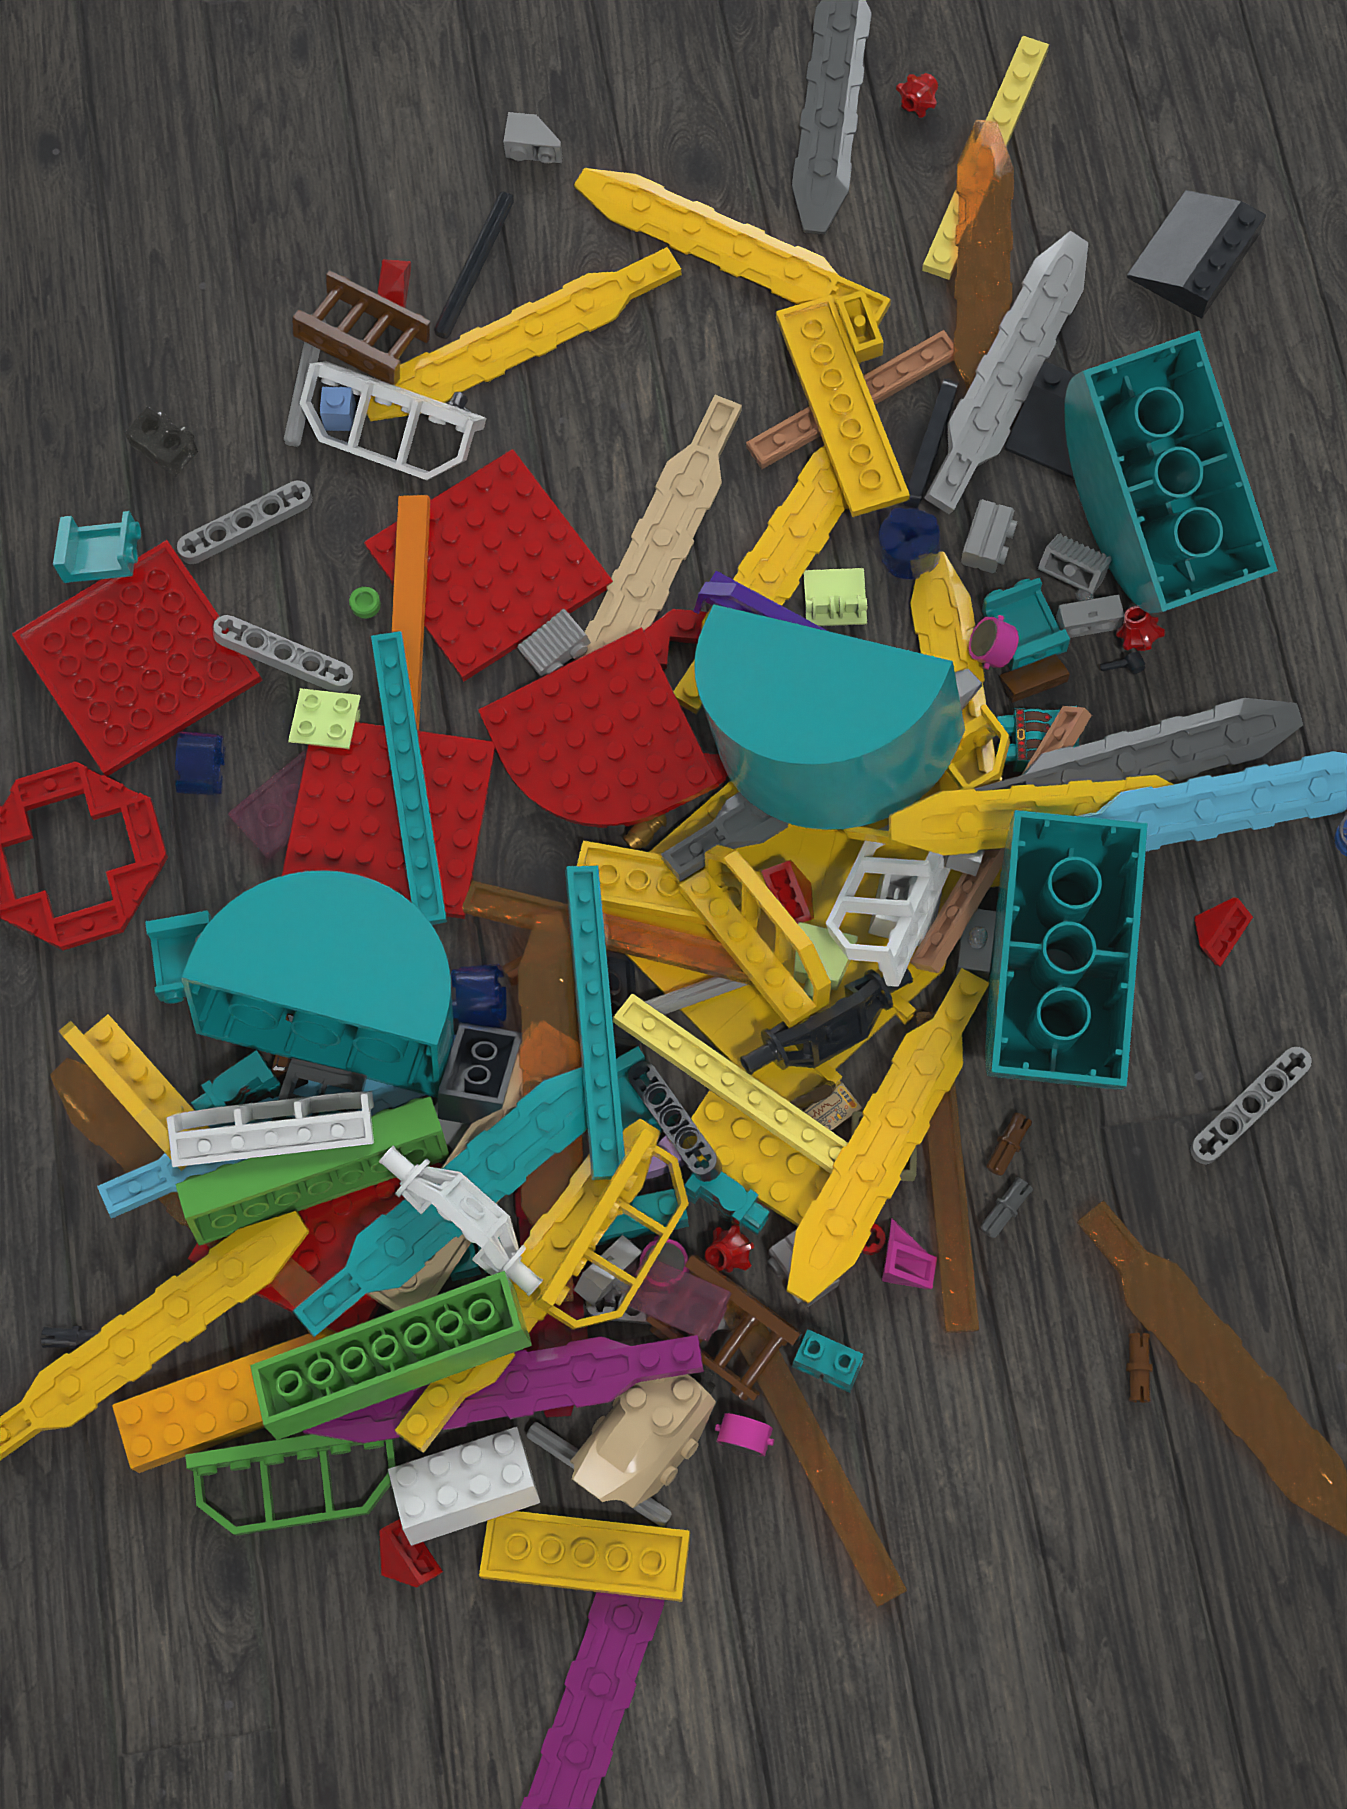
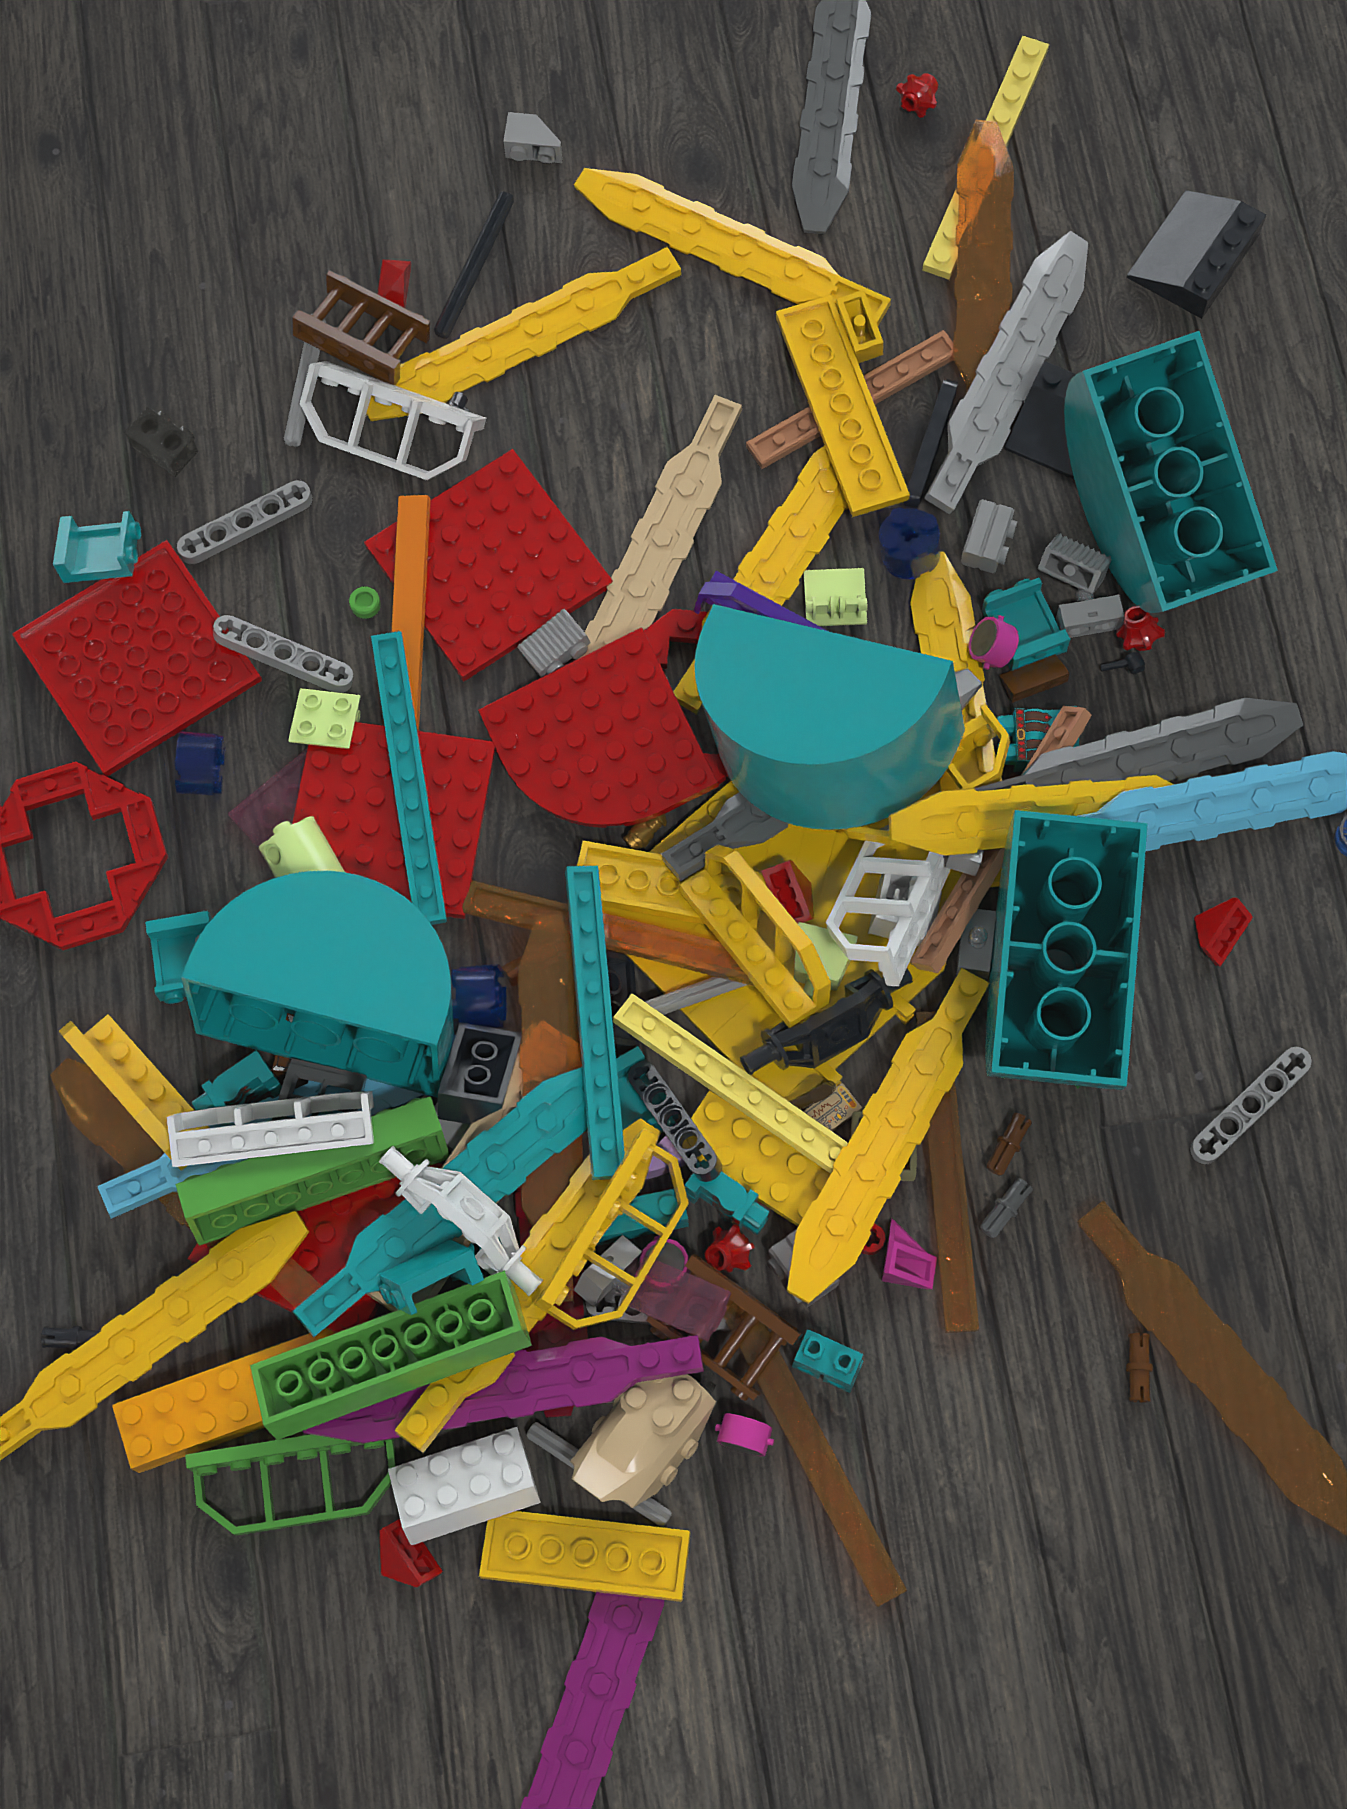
(299, 849): none -> yellowish green cylinder
(337, 408): medium blue brick -> none
(426, 1269): none -> teal panel

